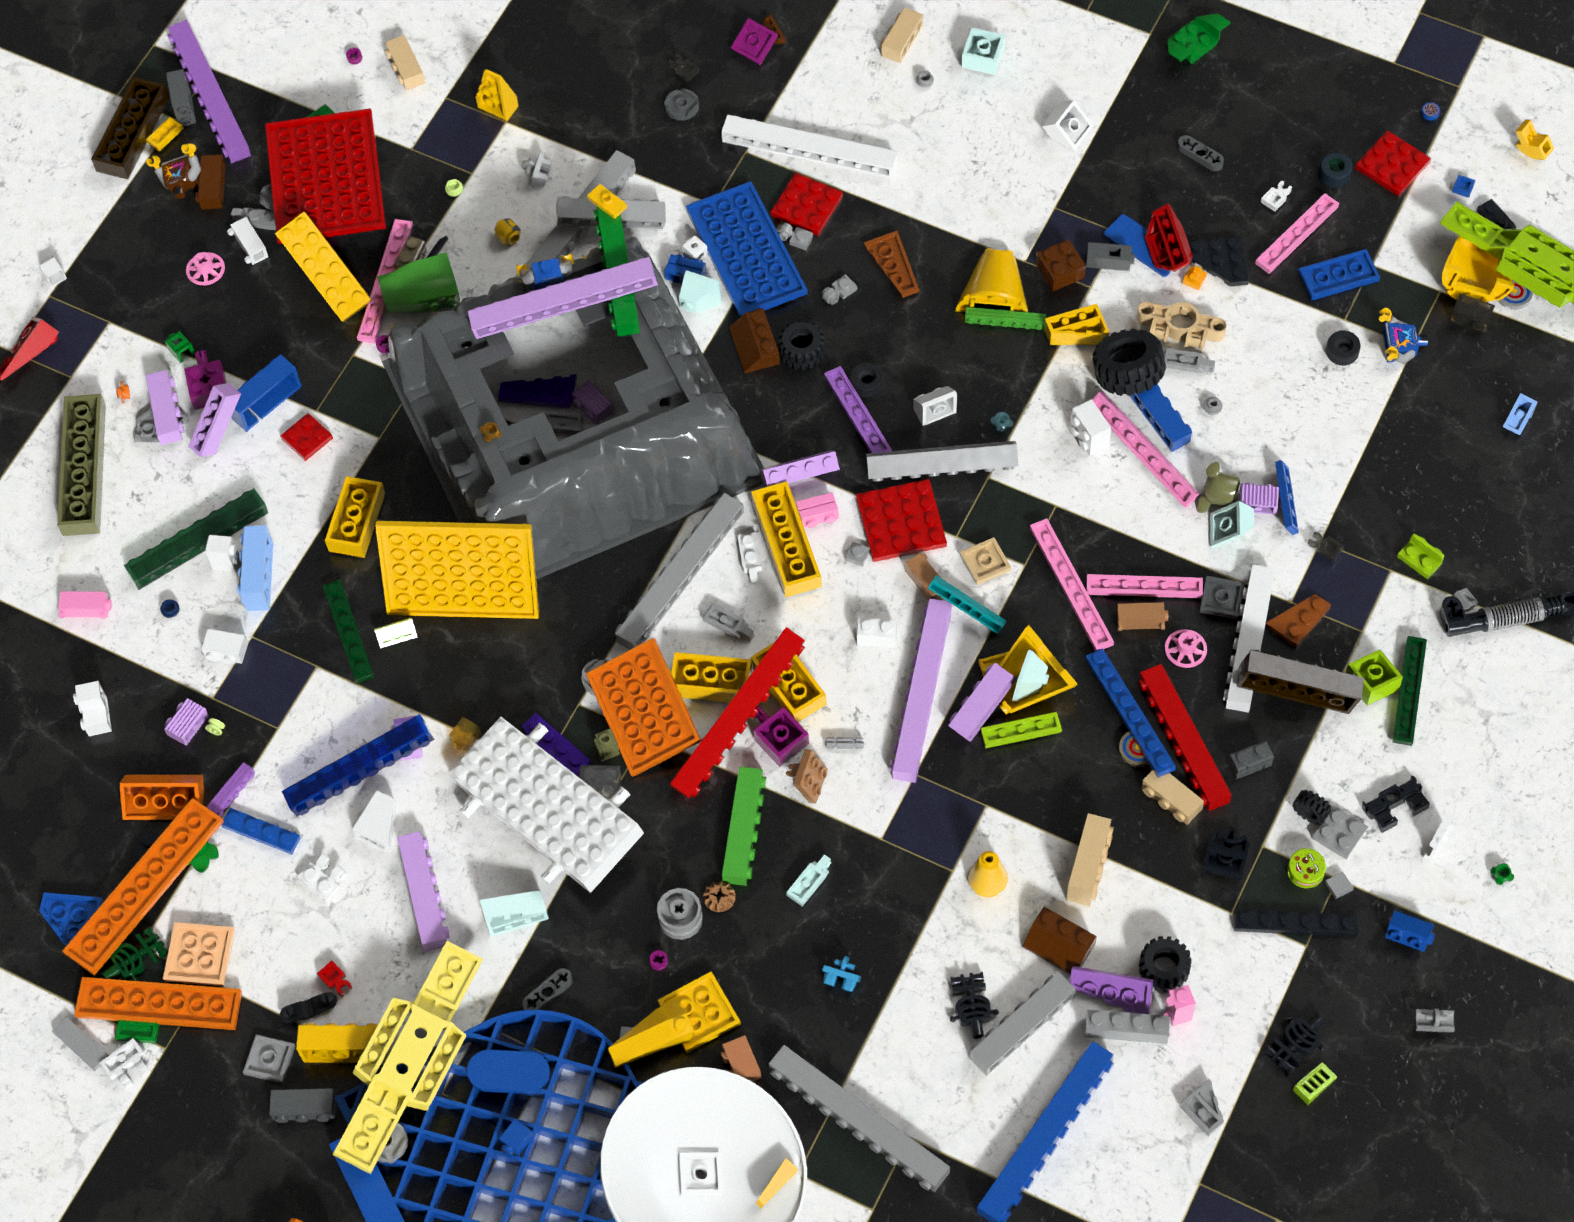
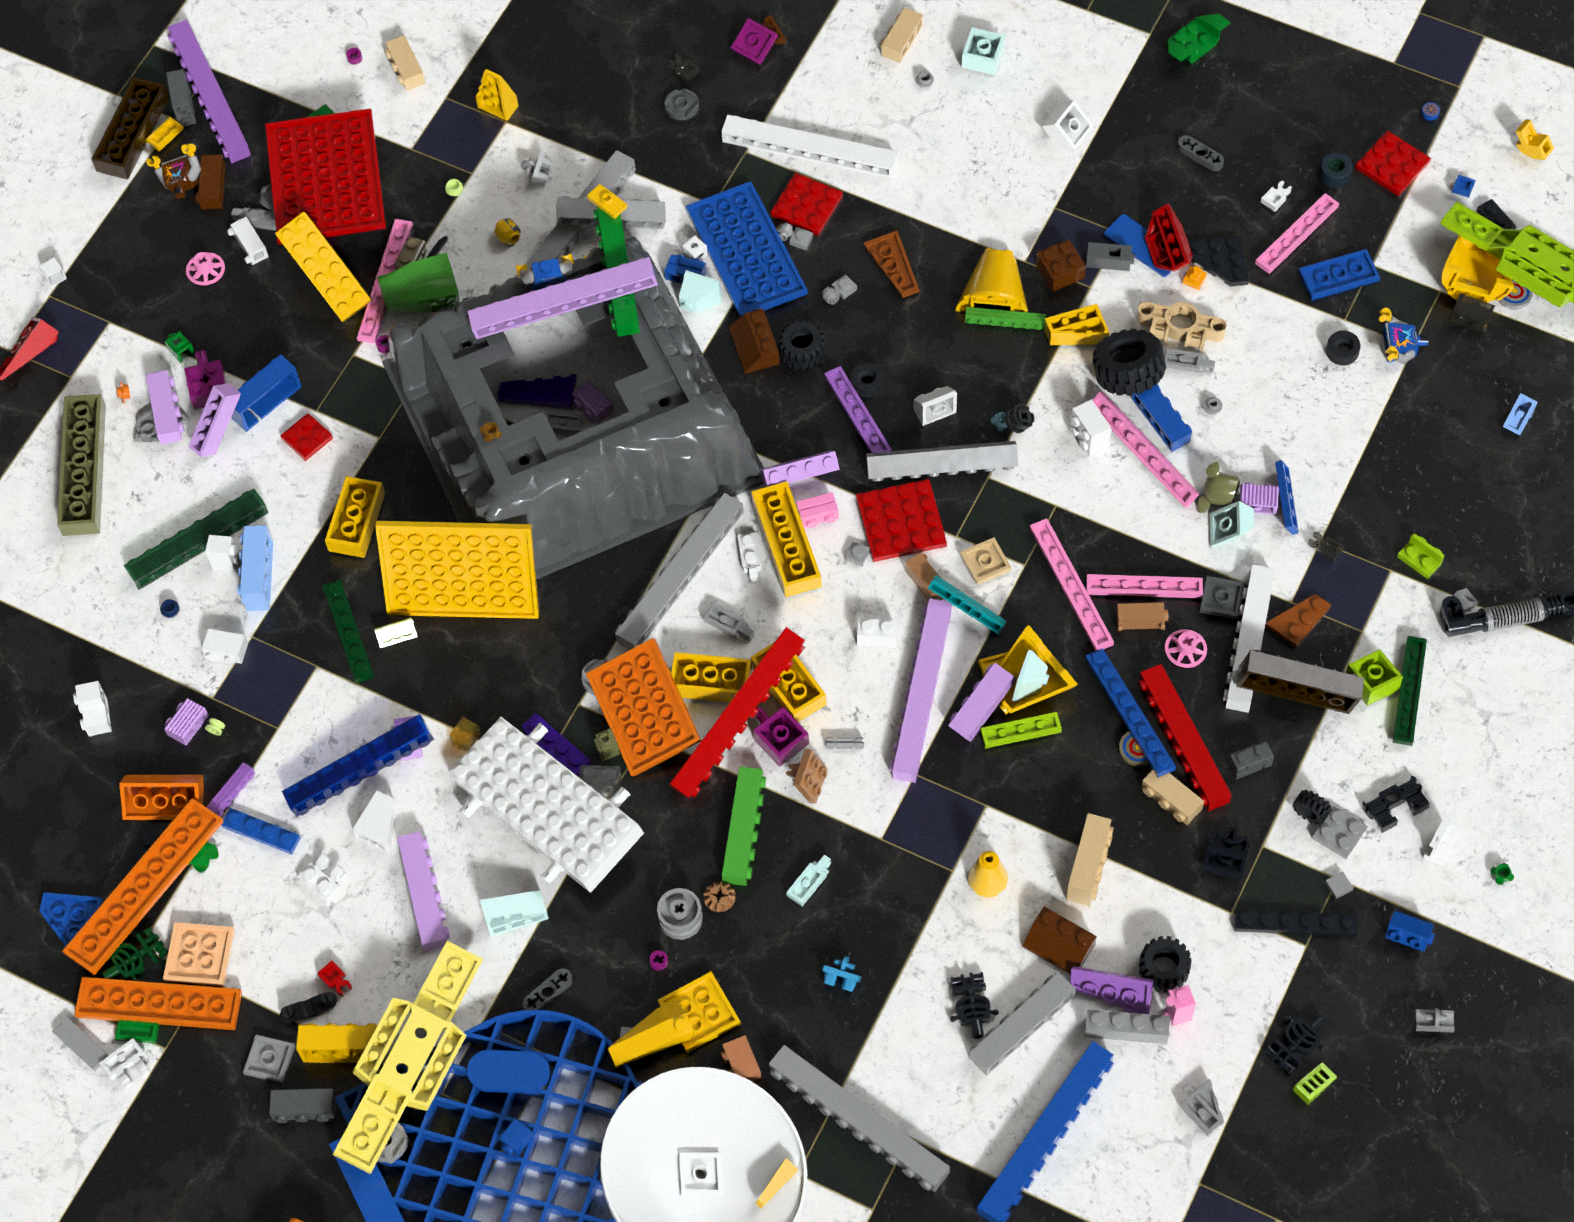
(84, 604): bright pink brick -> none
(1019, 418): none -> pearl dark grey wheel
(1306, 868): lime head -> none

